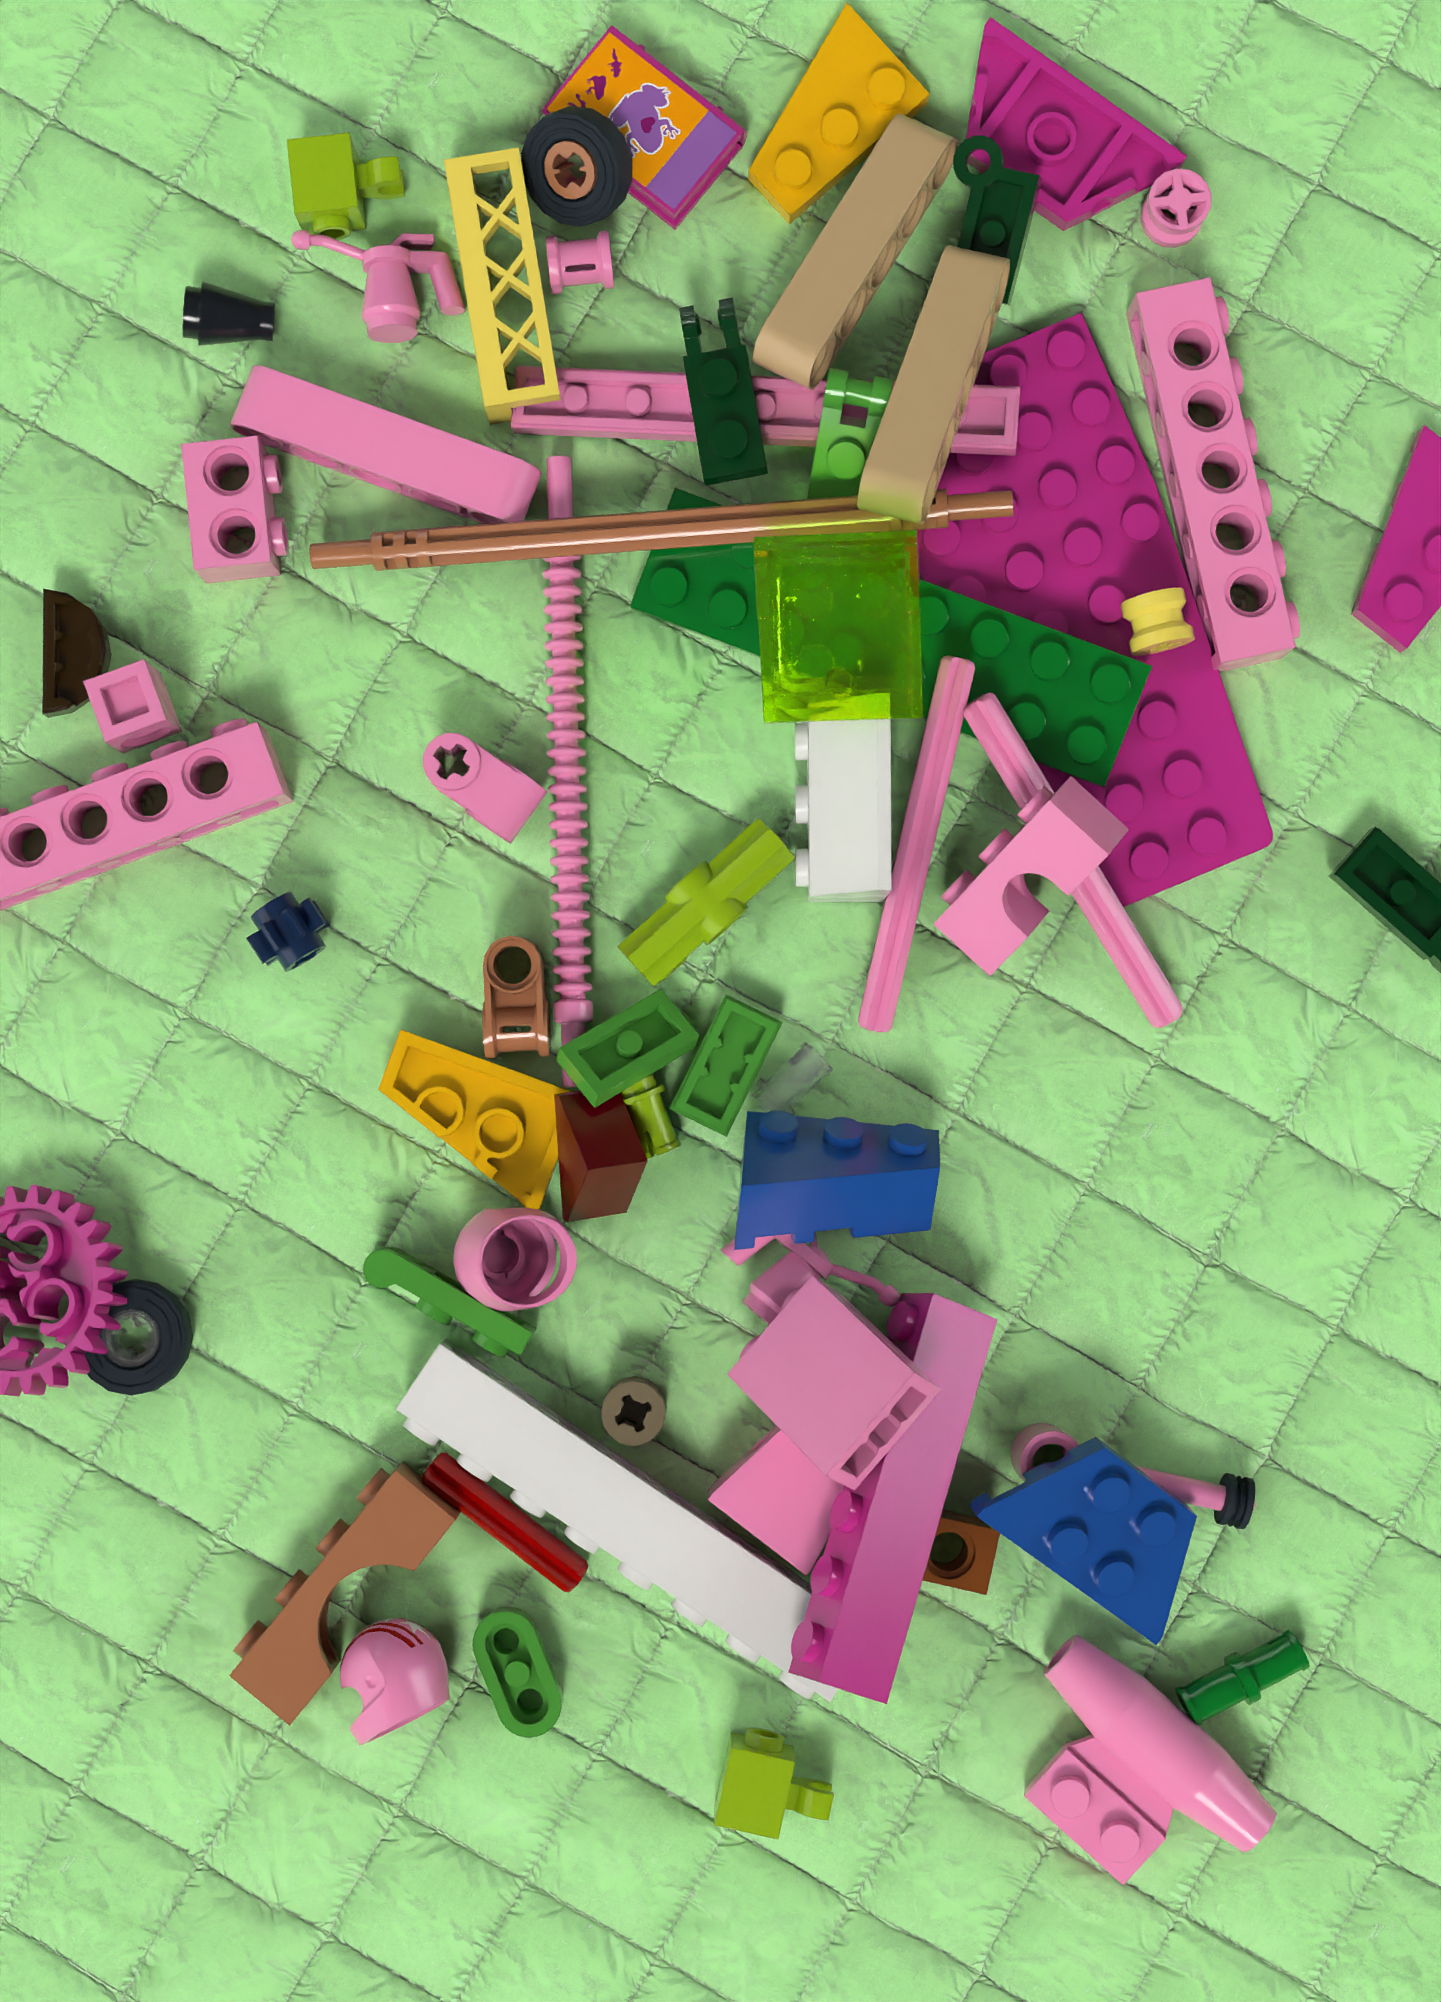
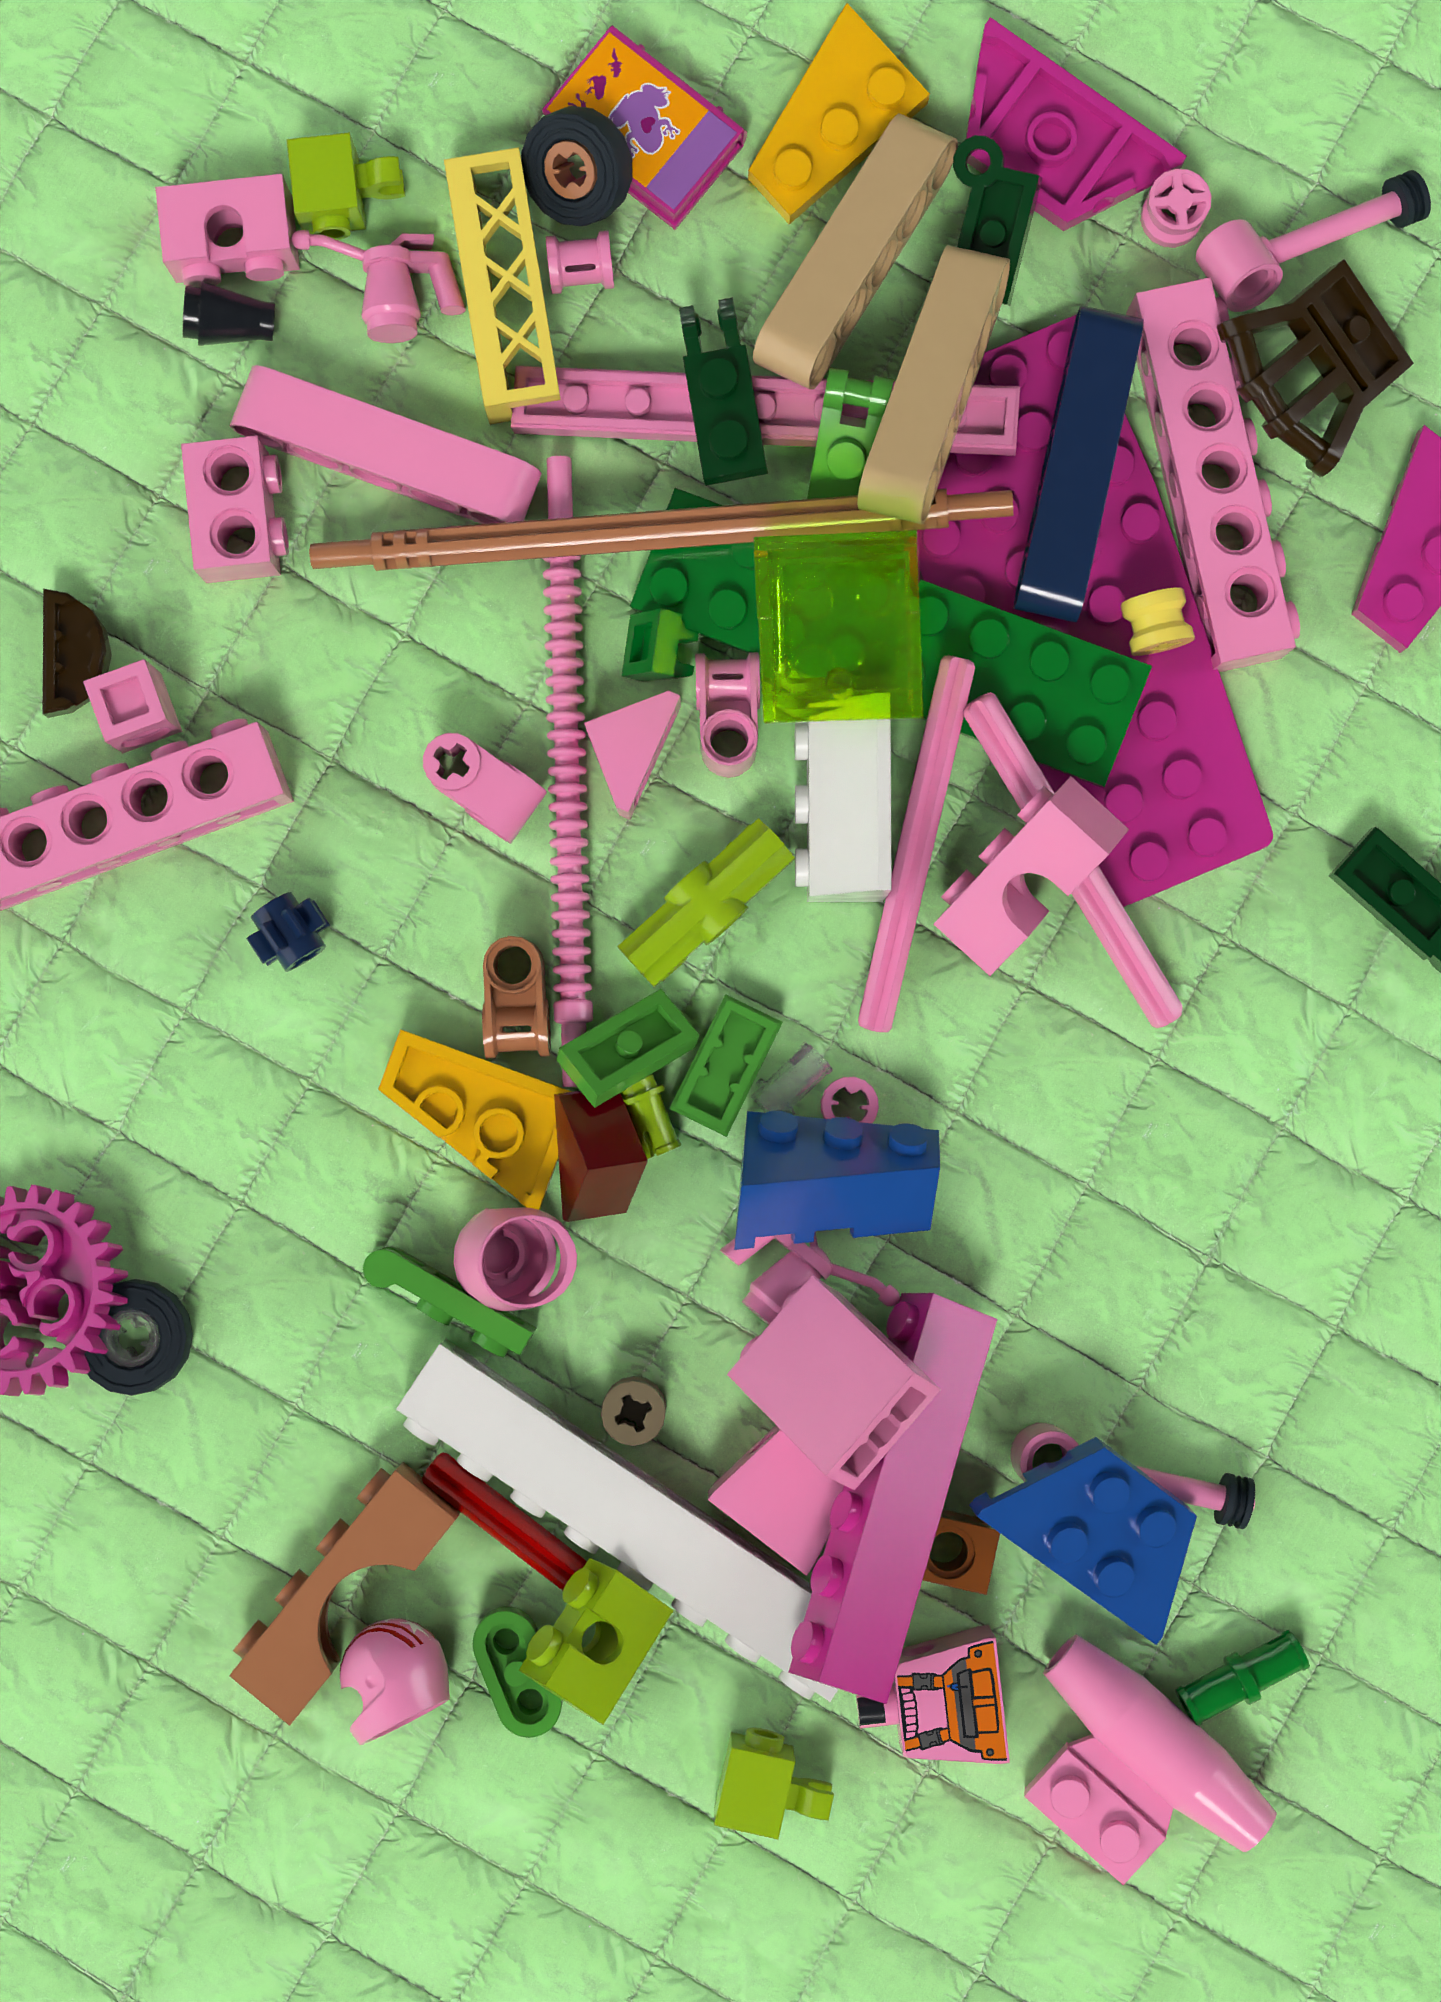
(198, 213): none -> bright pink brick
(625, 1630): none -> lime brick
(630, 744): none -> bright pink slope
(654, 646): none -> green tile
(728, 701): none -> bright pink piece
(851, 1086): none -> bright pink bush
(946, 1700): none -> torso
(1078, 464): none -> dark blue beam
(1247, 266): none -> bright pink piece
(1345, 342): none -> dark brown plate

